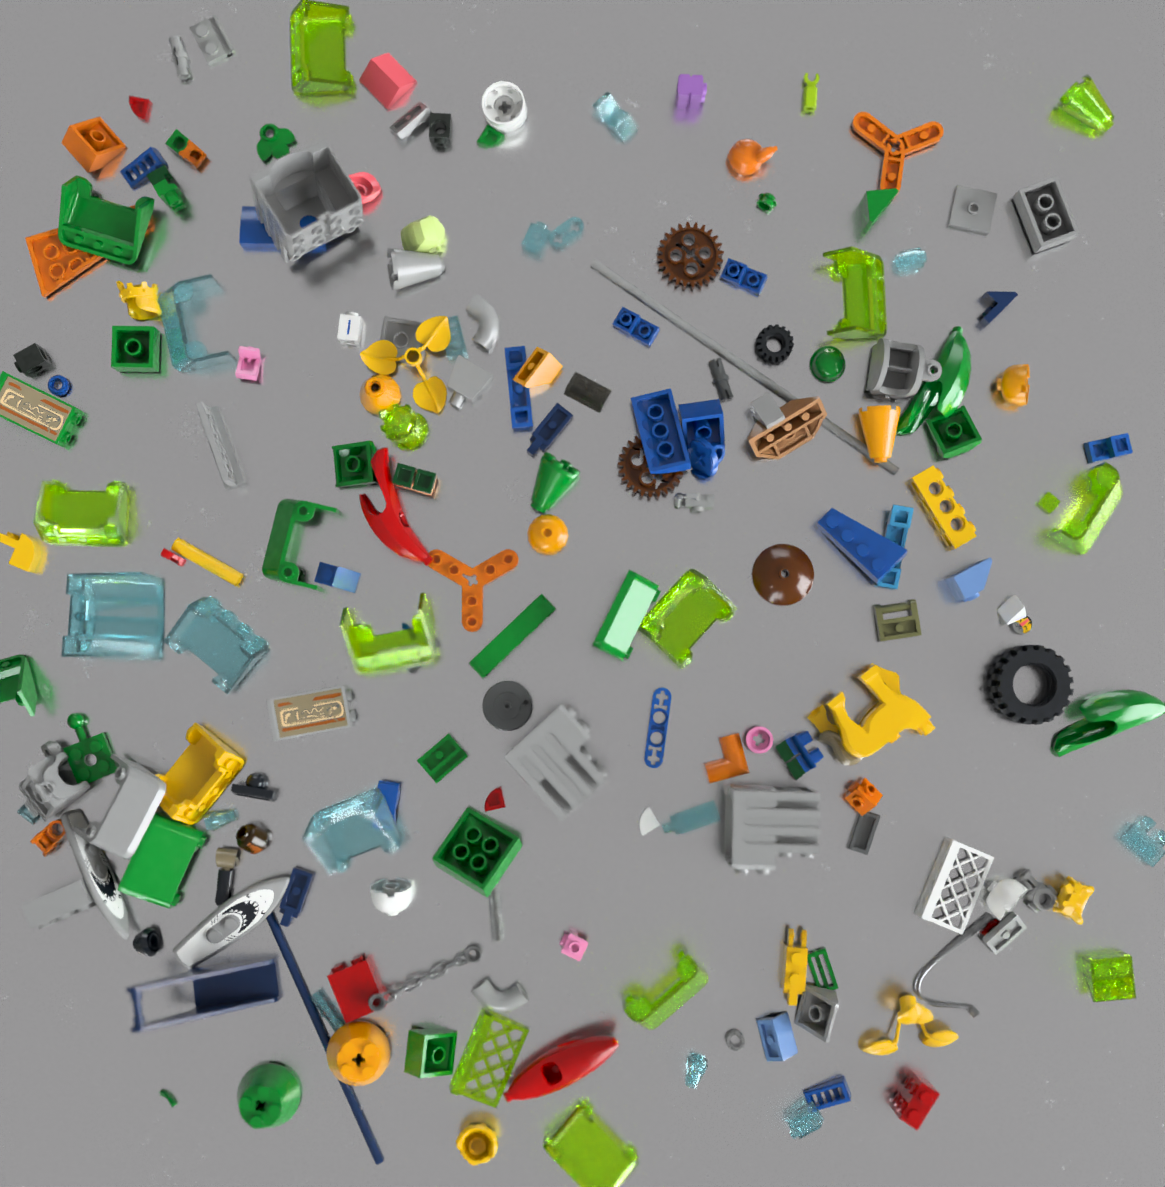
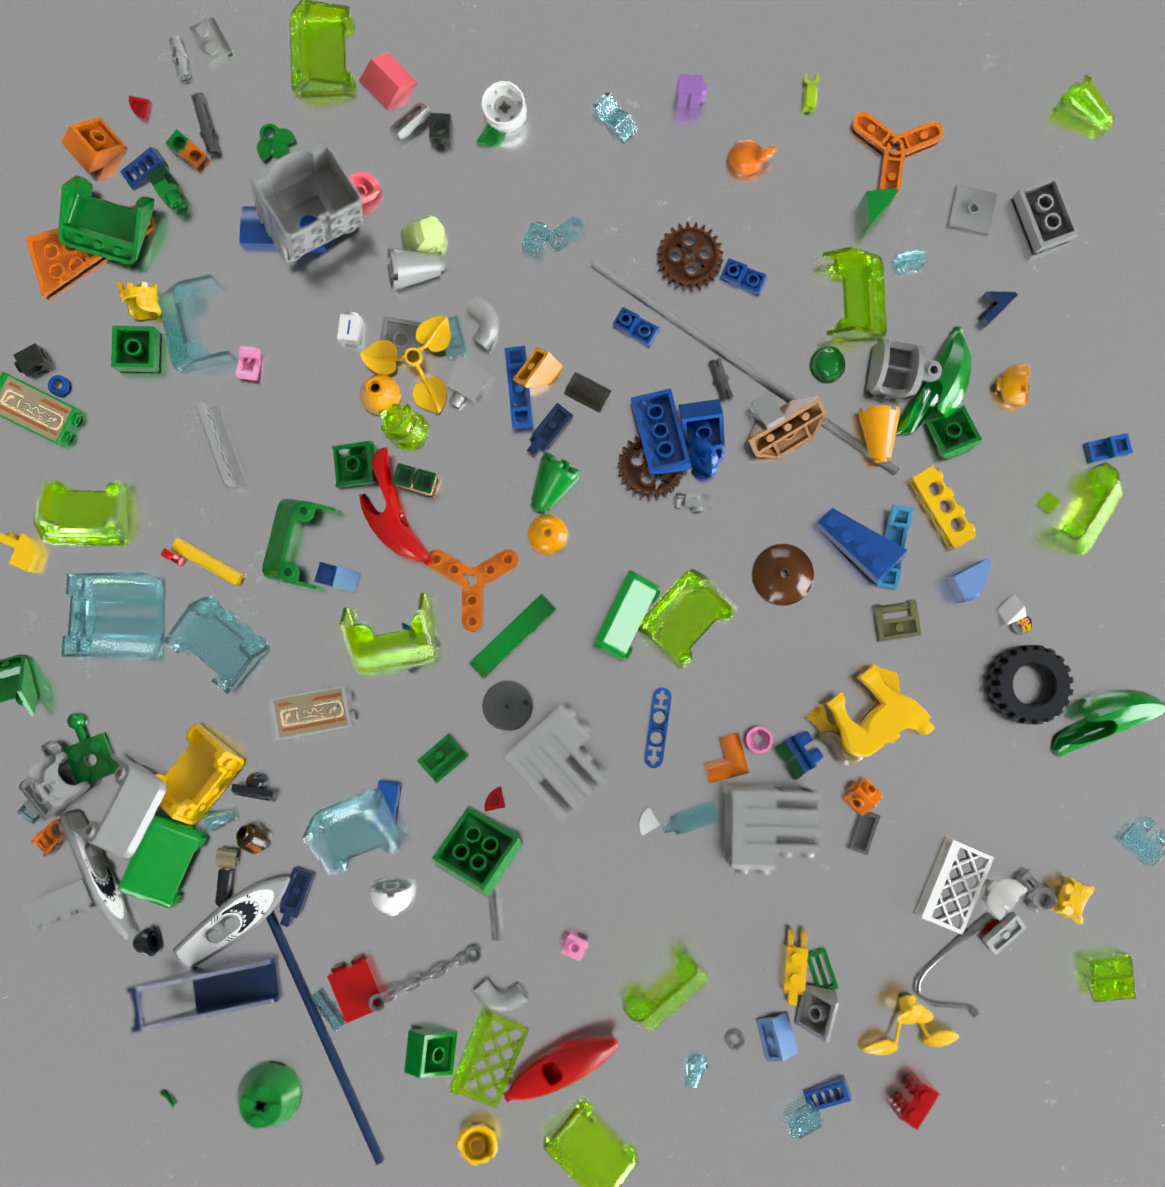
(207, 131): none -> dark grey pin
(353, 1039): light orange cone -> none
(766, 202): green plate -> none
(783, 335): black tyre -> none

